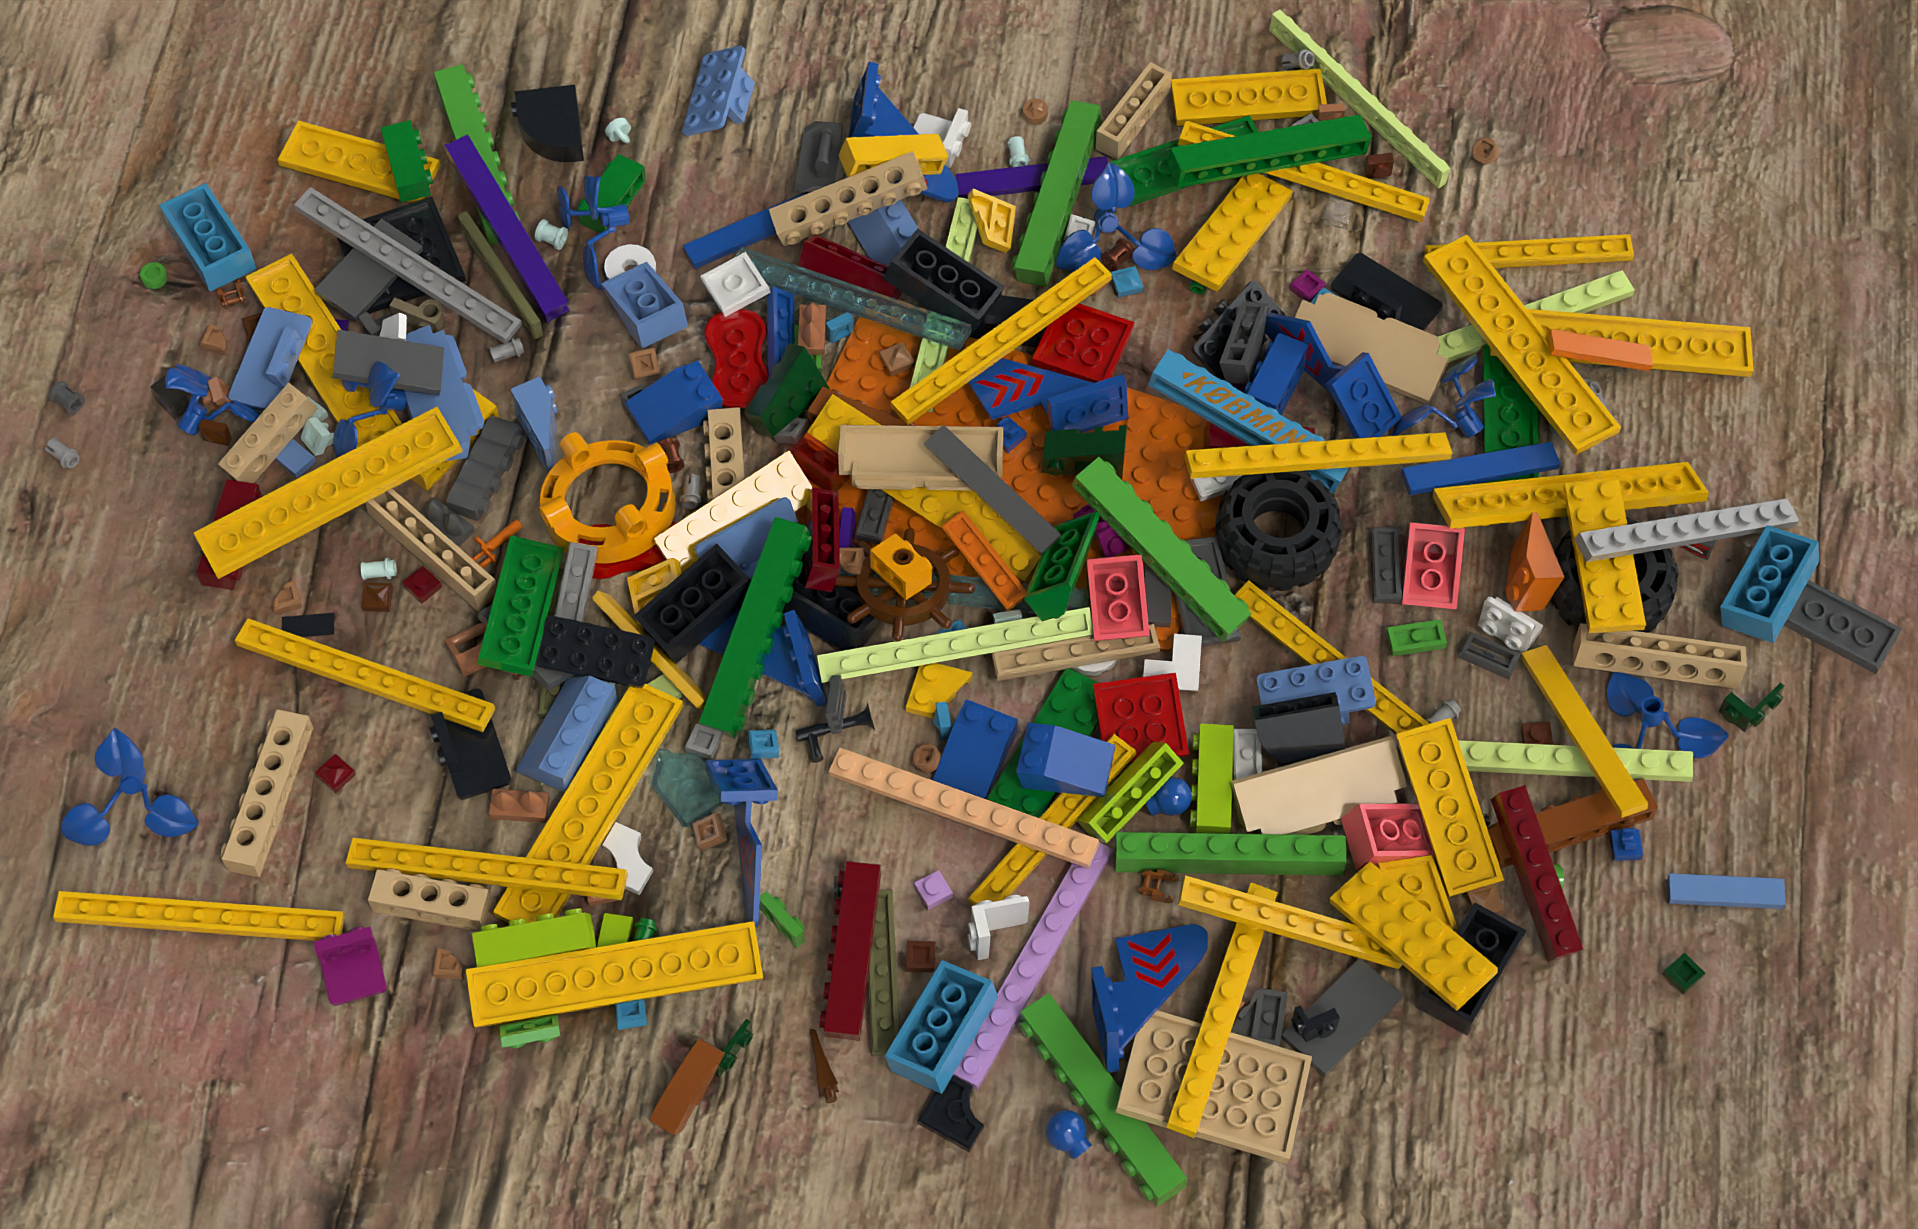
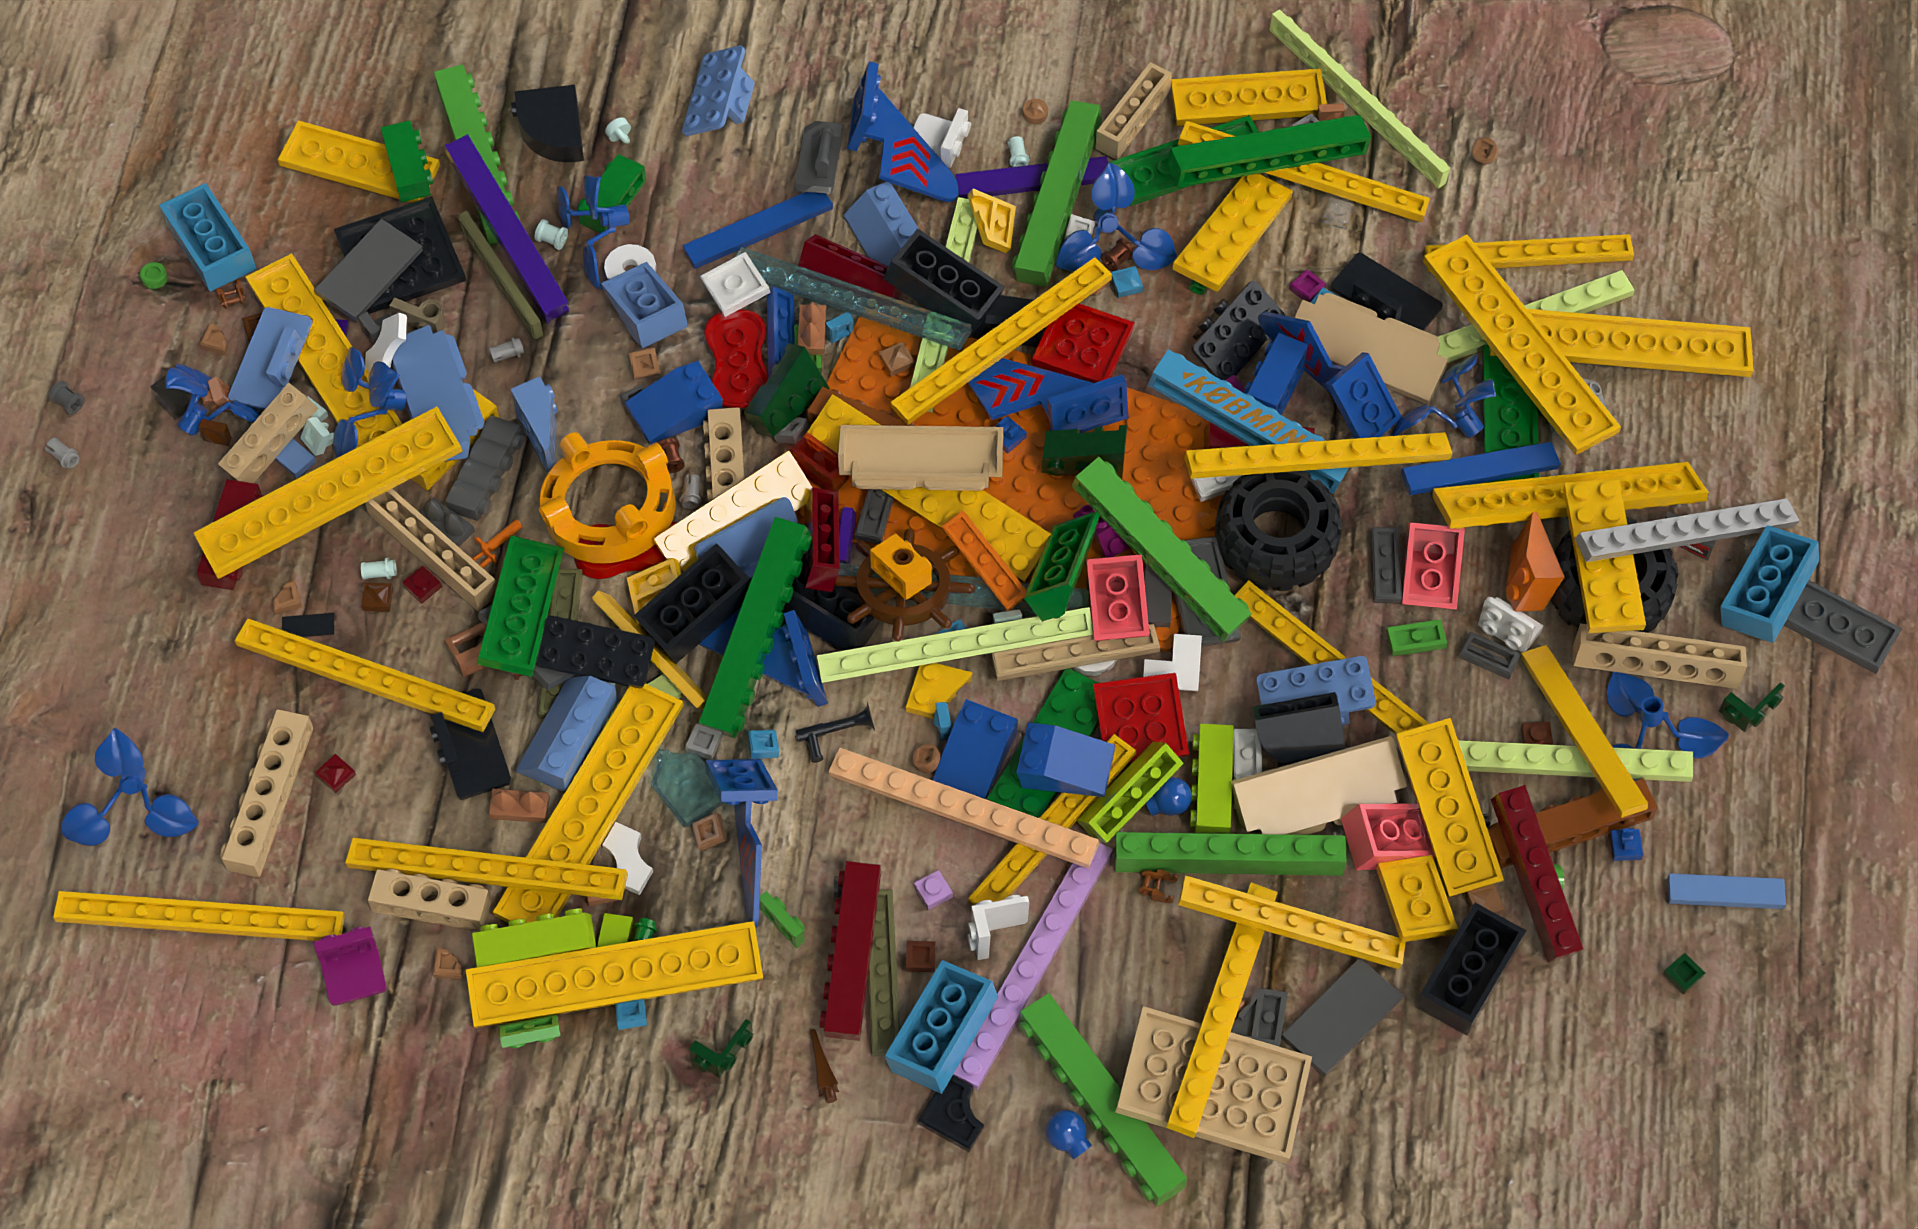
(408, 265): light grey plate -> none
(417, 363): dark grey tile -> none
(576, 581): light grey tile -> none
(687, 1087): dark orange slope -> none
(835, 704): dark grey tile -> none
(837, 194): tan brick -> none
(851, 559): medium nougat tile -> none
(867, 152): yellow brick -> none
(992, 490): dark grey tile -> none
(1152, 971): blue piece -> none
(1244, 343): dark grey slope -> none
(1303, 60): light grey pin -> none
(1320, 1025): black bracket -> none
(1379, 165): copper plate -> none
(1413, 935): yellow plate -> none
(1449, 709): light grey pin -> none
(1600, 350): orange tile -> none

